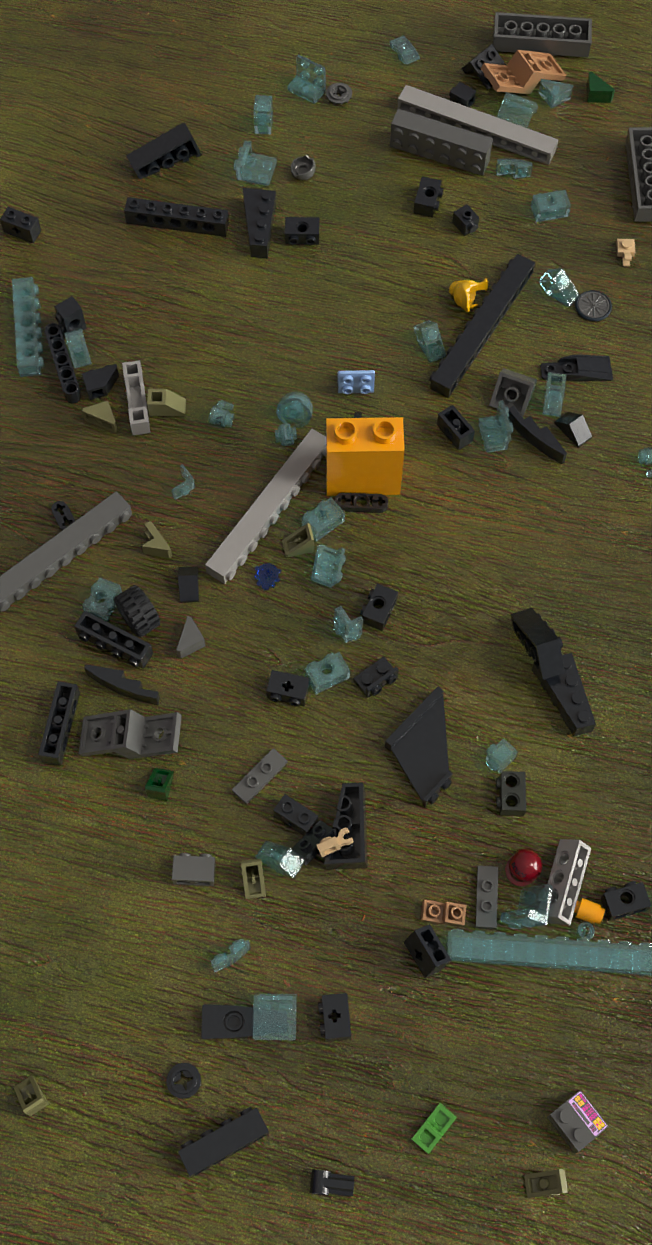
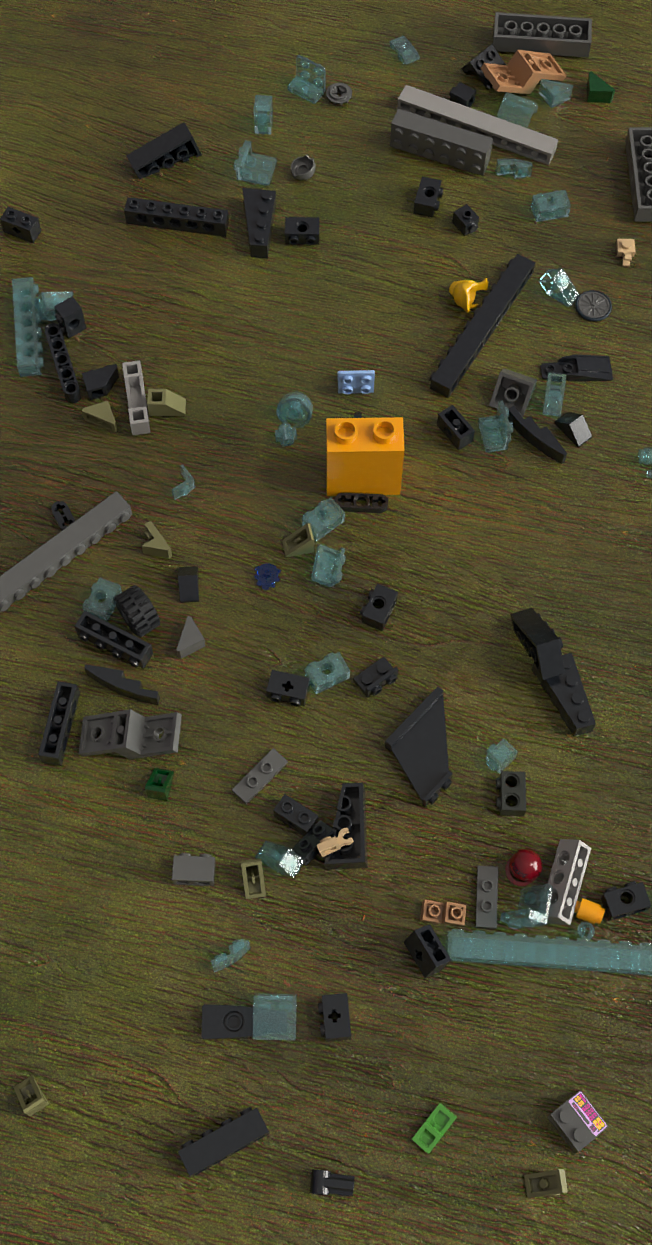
(47, 300): none -> clear light blue slope
(77, 348): clear light blue slope -> none
(175, 1075): black gear -> none
(221, 416): clear light blue piece -> none
(267, 507): light grey brick -> none
(345, 627): clear light blue bracket -> none
(430, 340): clear light blue slope -> none

